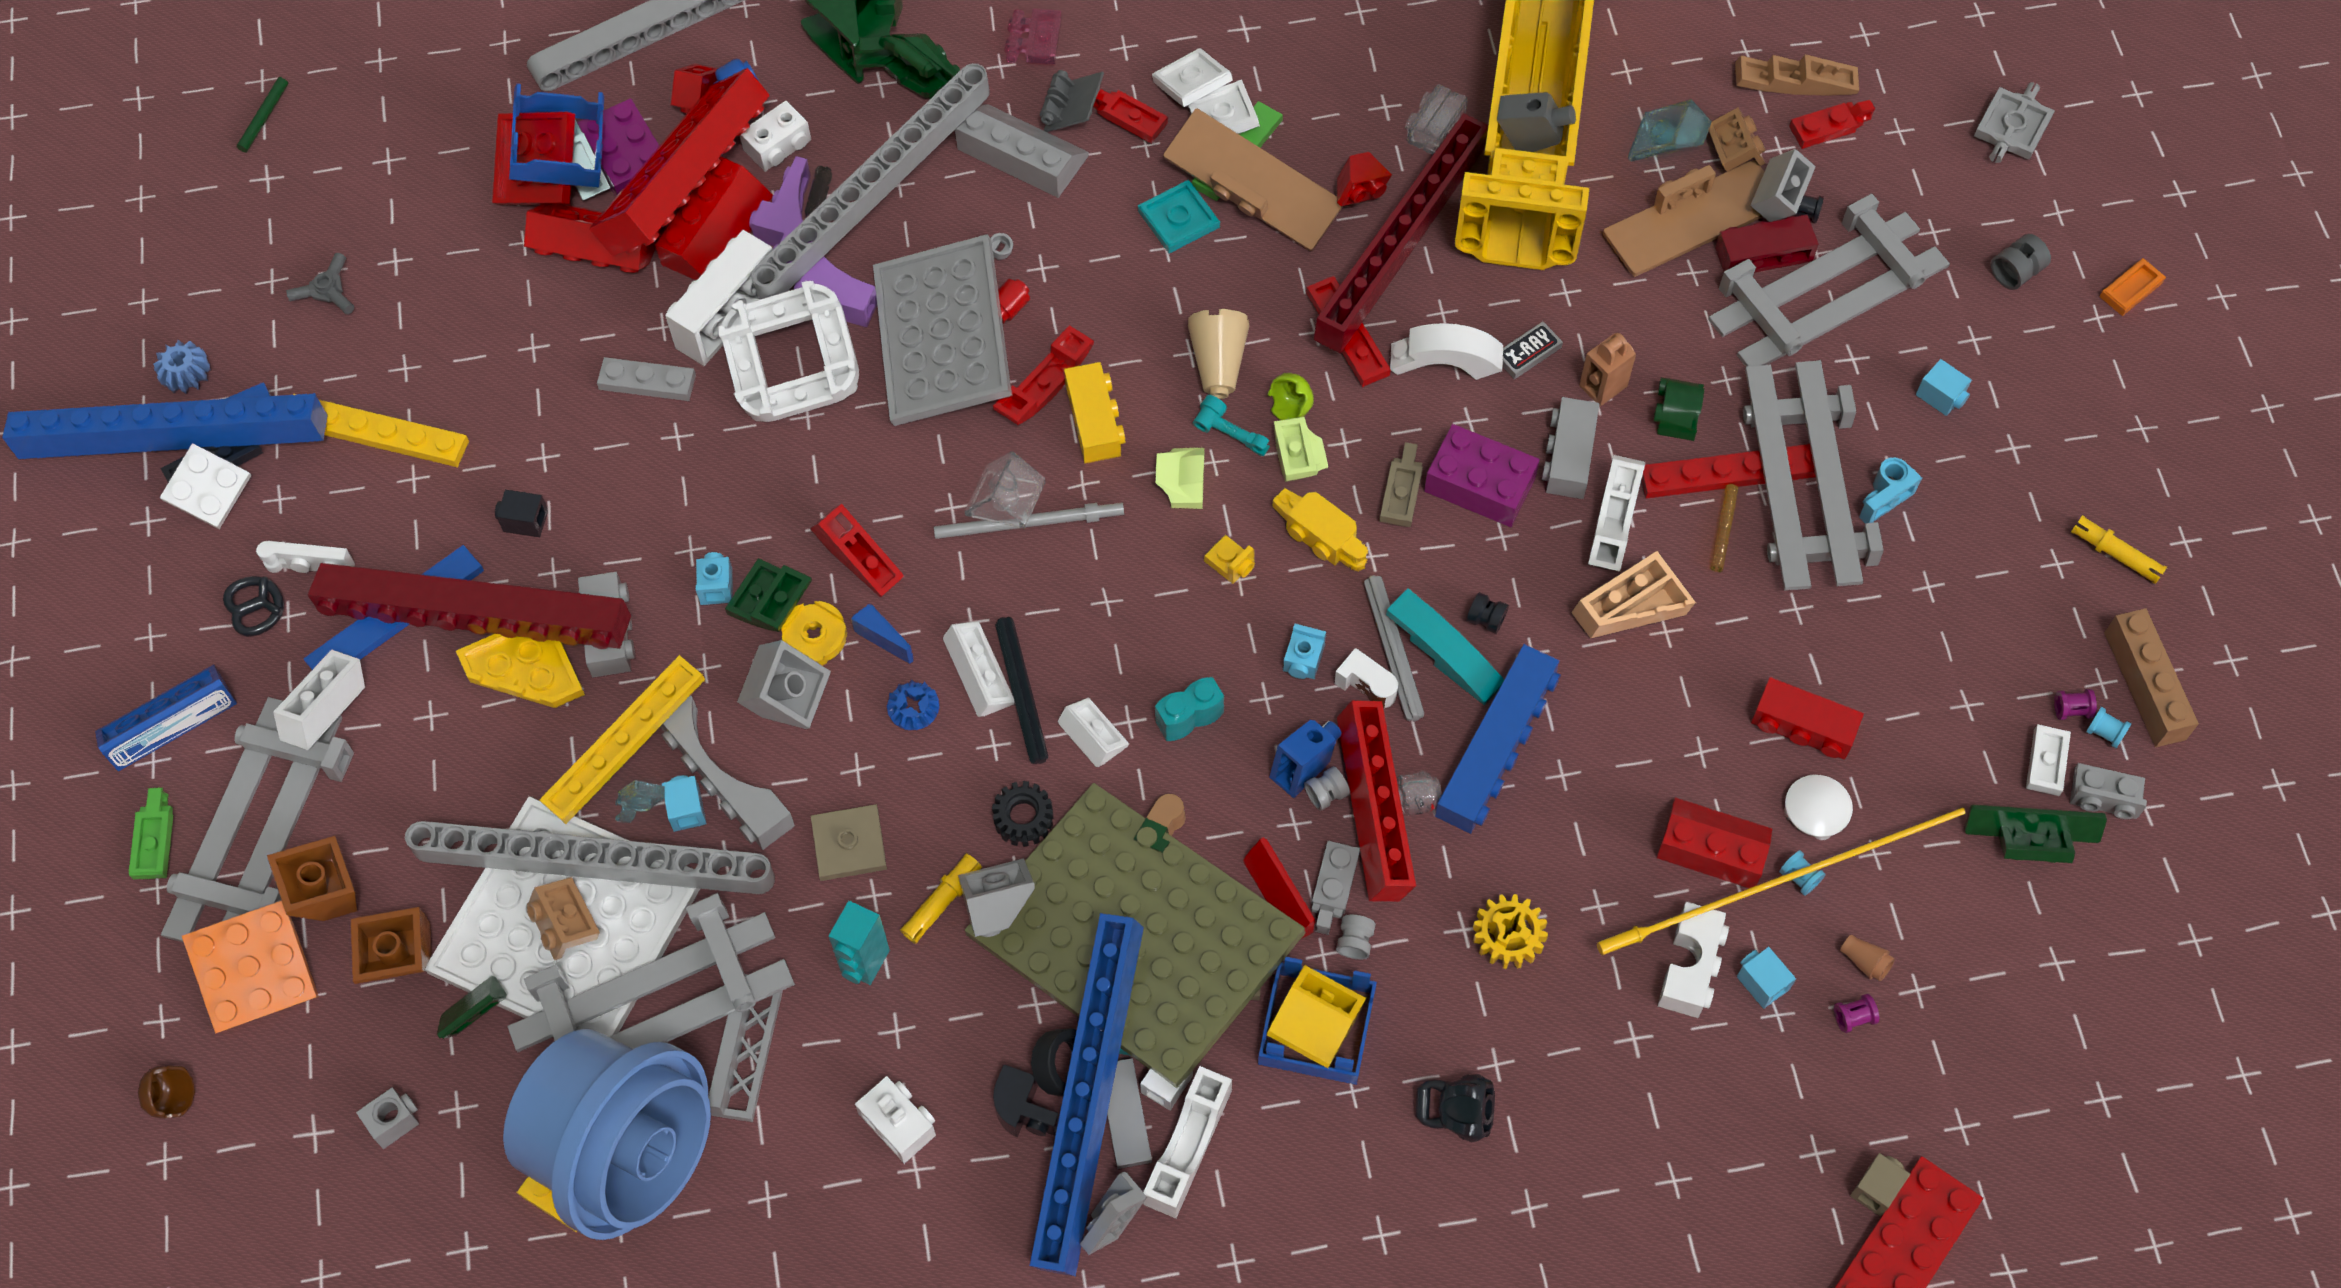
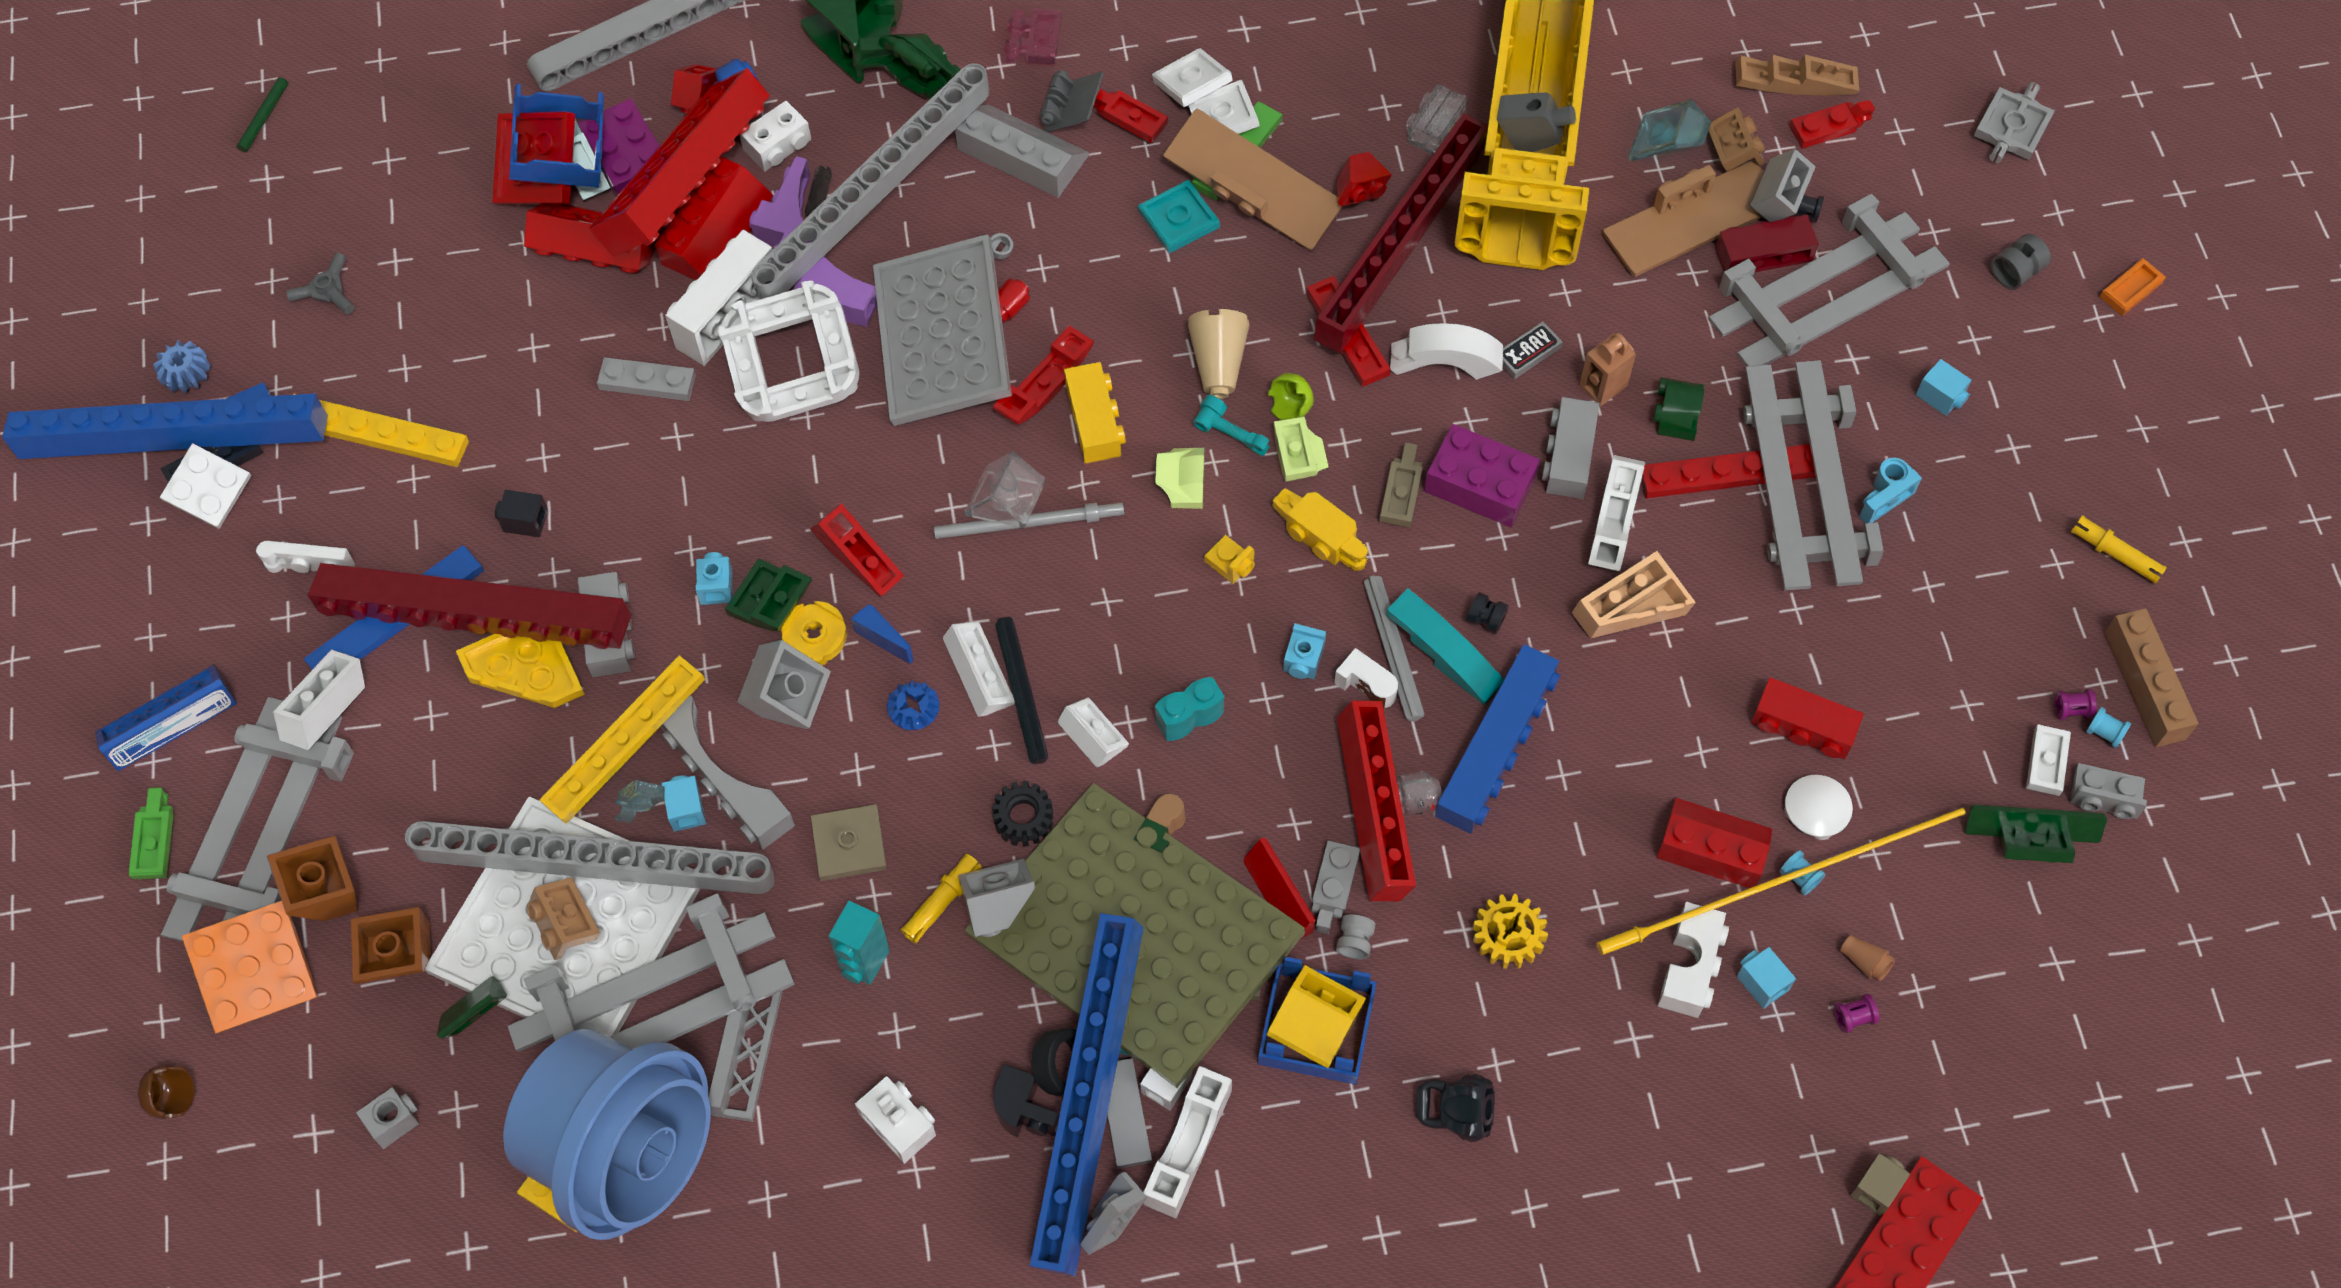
(254, 604): black piece -> none
(1304, 755): blue torso -> none
(1327, 788): light grey wheel -> none
(1724, 528): clear yellow bar -> none

